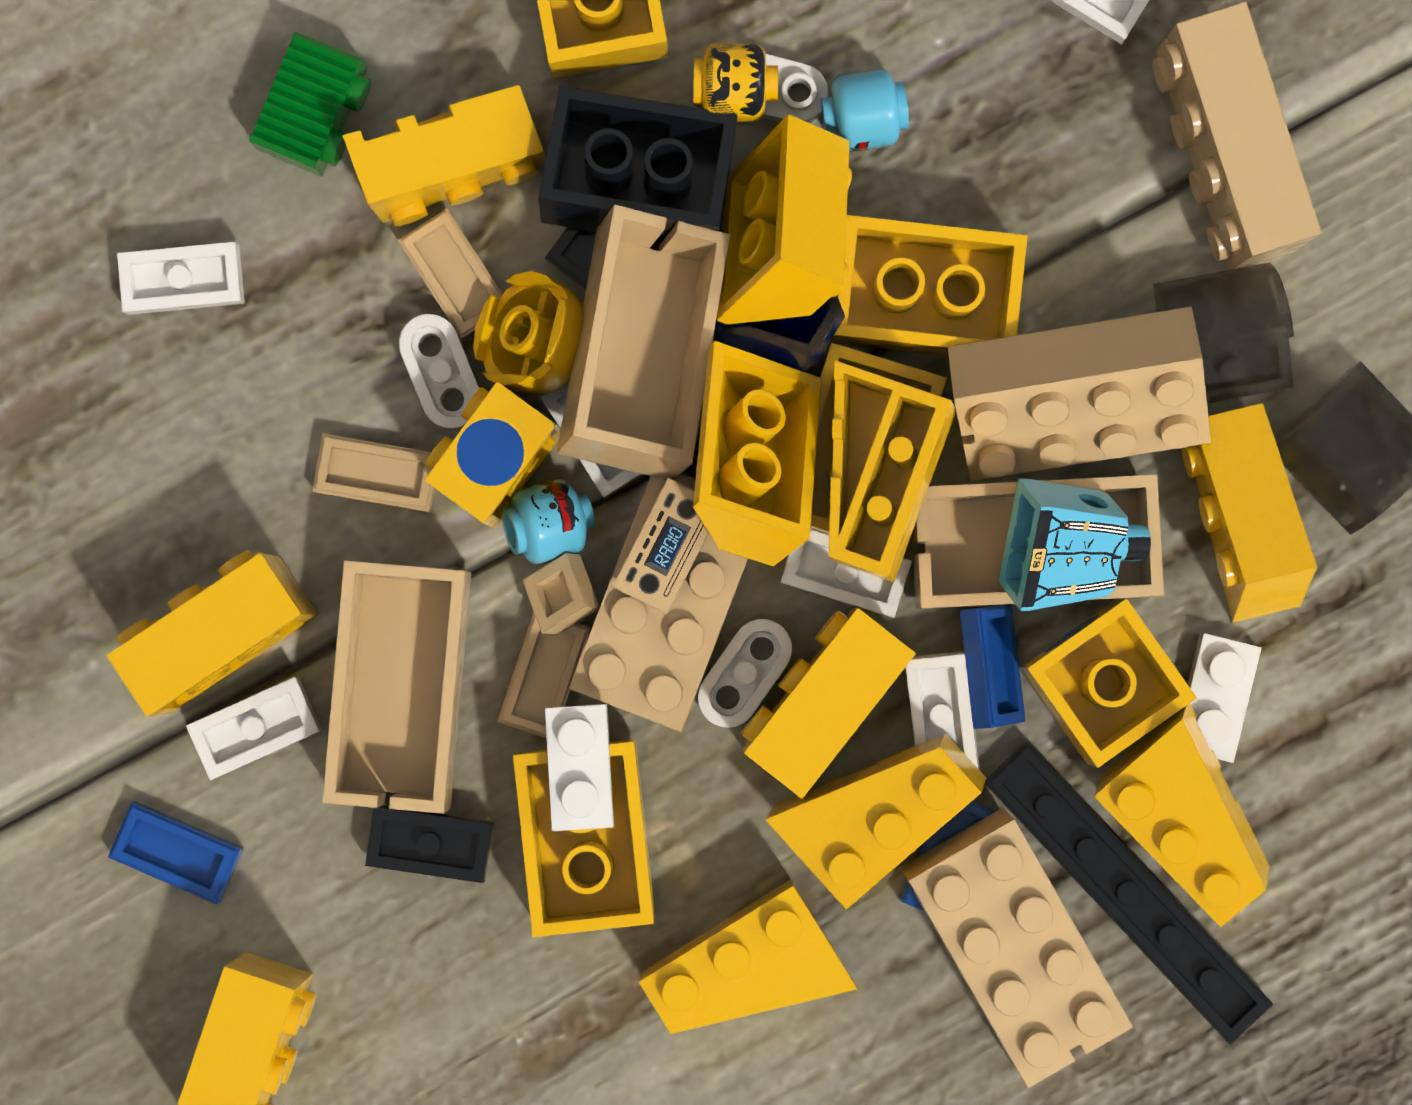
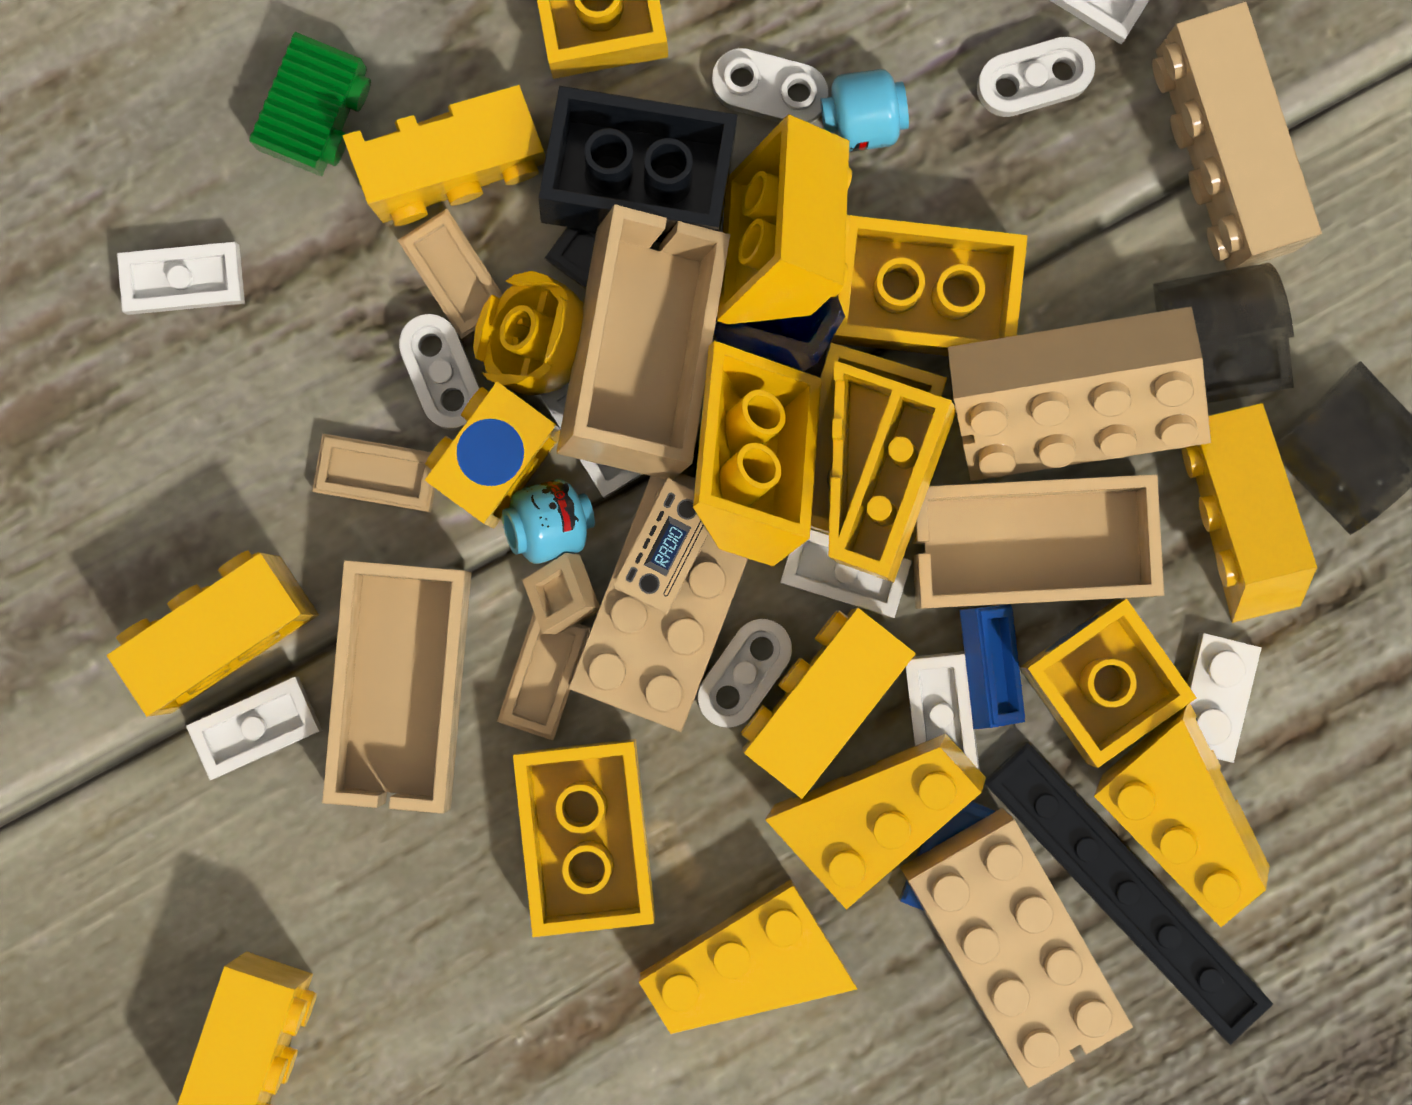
(175, 852): blue tile -> none
(429, 844): black plate -> none
(579, 767): white plate -> none
(735, 80): yellow head -> none
(1033, 76): none -> white plate
(1066, 545): medium azure torso -> none

